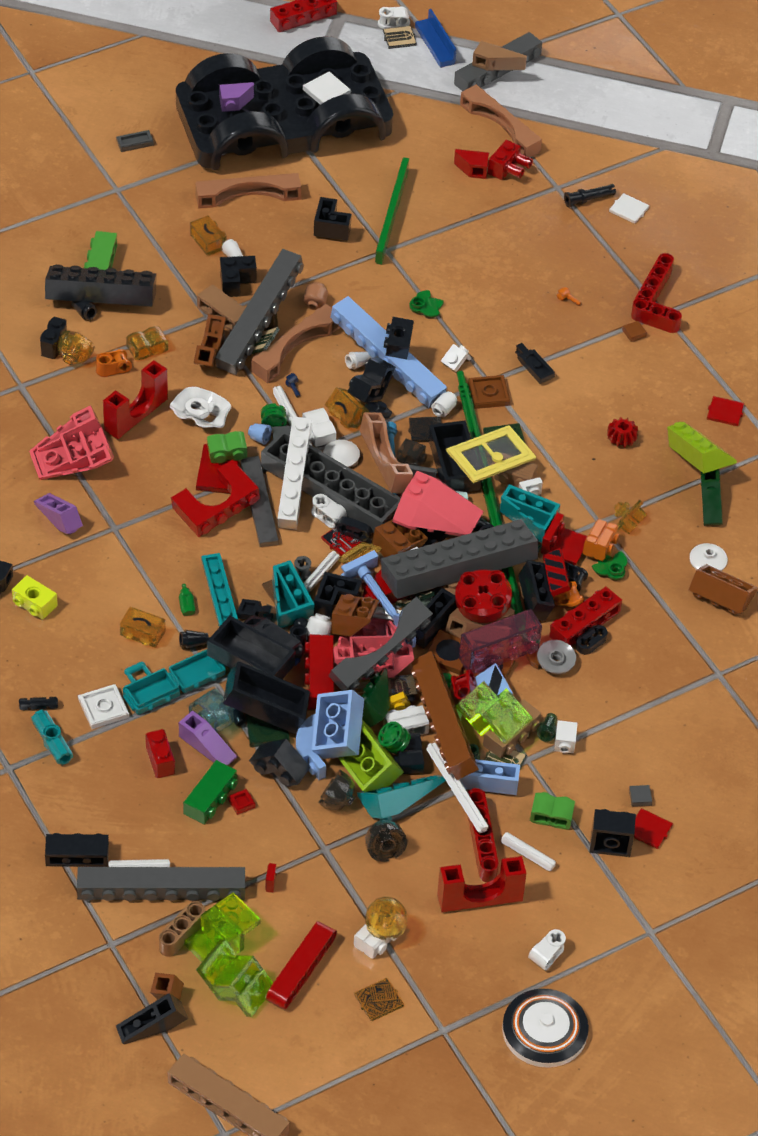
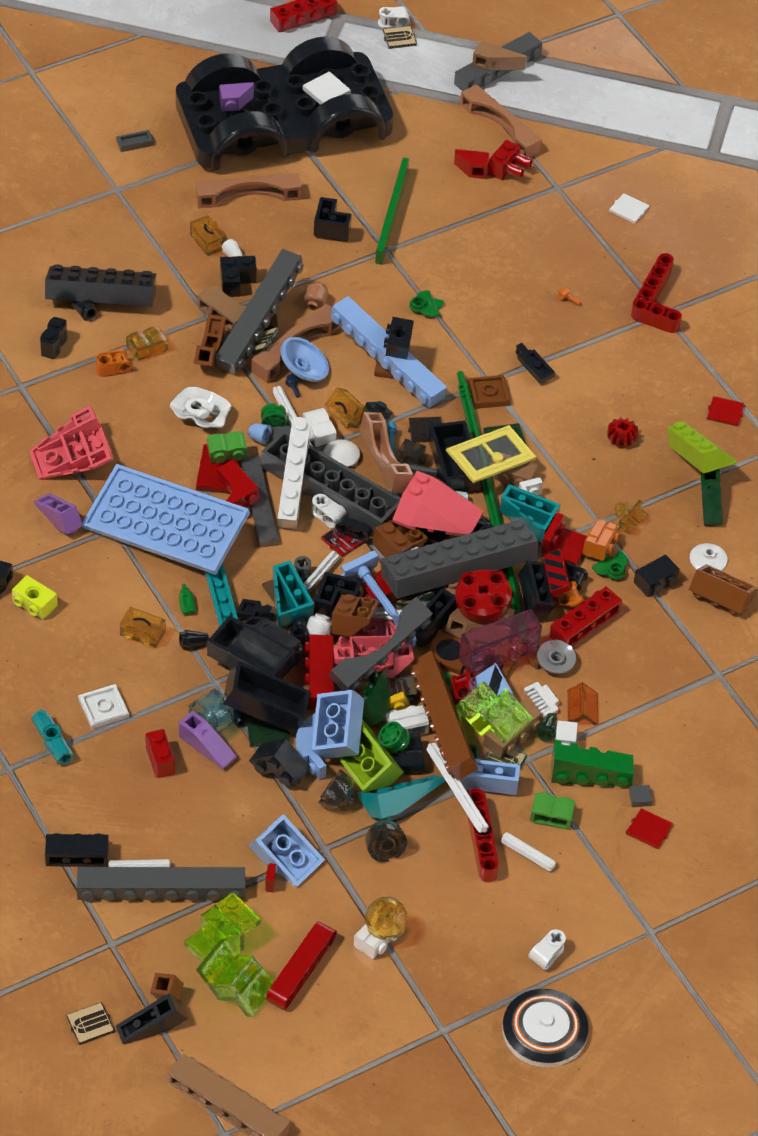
(38, 703): black axle -> none
(74, 348): clear yellow cylinder -> none
(90, 1023): none -> piece
(102, 250): bright green brick -> none
(122, 416): red arch -> none
(164, 686): teal piece -> none
(166, 519): none -> light blue plate
(175, 935): medium nougat beam -> none
(210, 792): green brick -> none
(241, 801): red tile -> none
(288, 849): none -> light blue slope
(304, 359): none -> light blue dish
(356, 359): white cone -> none
(358, 551): clear yellow piece -> none
(373, 382): black brick -> none
(379, 999): clear yellow piece -> none
(437, 40): blue panel -> none
(444, 404): white brick -> none
(455, 357): white bracket -> none
(505, 888): red arch -> none
(546, 696): none -> white piece
(582, 195): black pin -> none
(582, 704): none -> clear orange panel
(589, 637): black beam -> none
(590, 766): none -> green wedge
(612, 833): black brick -> none
(634, 331): dark orange tile -> none
(656, 575): none -> black brick

